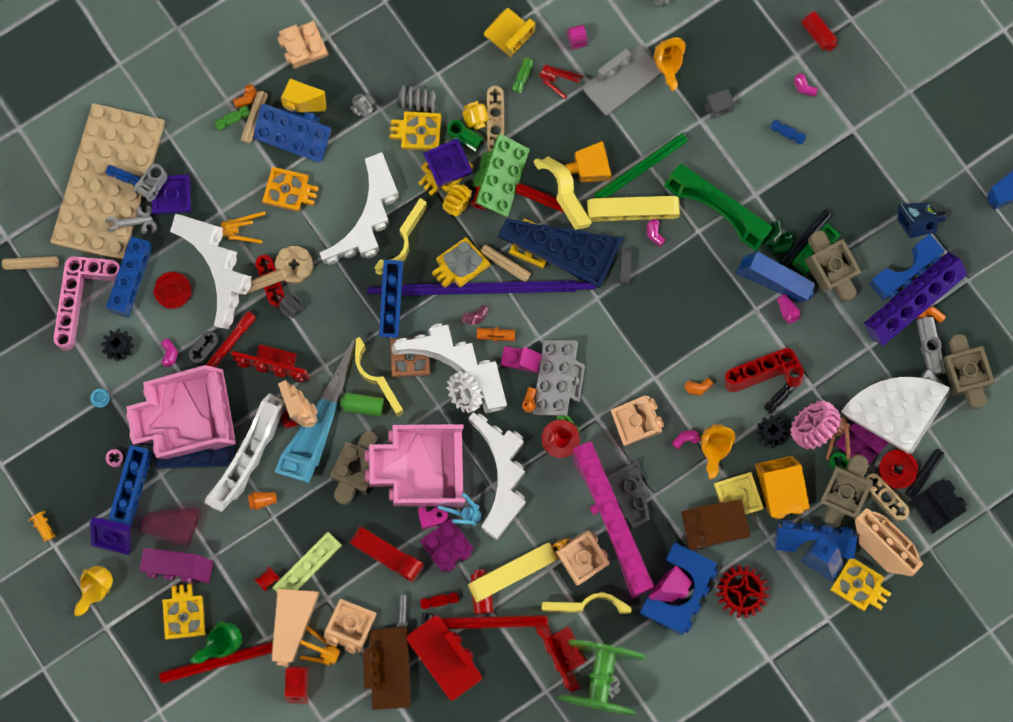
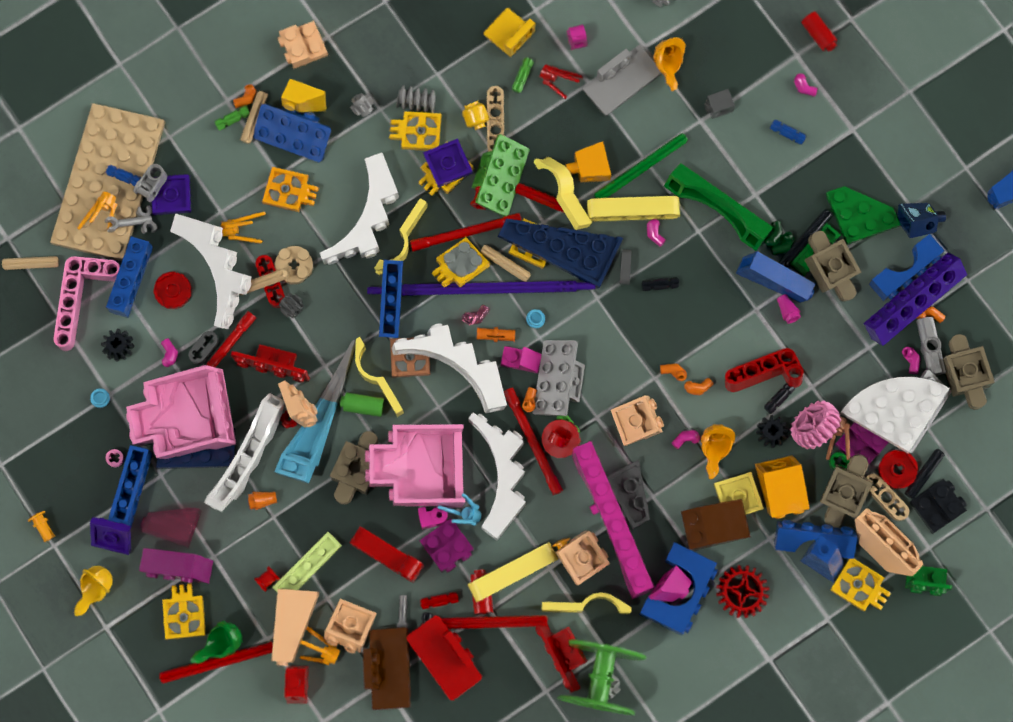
(104, 202): none -> light orange plant
(425, 242): none -> red piece
(457, 199): yellow gear -> none
(464, 392): white gear -> none
(465, 136): green piece -> none
(535, 318): none -> medium azure plate
(550, 477): none -> red piece
(660, 284): none -> black axle
(675, 370): none -> orange arm
(860, 215): none -> green plate
(913, 358): none -> dark pink arm
(929, 580): none -> green bracket

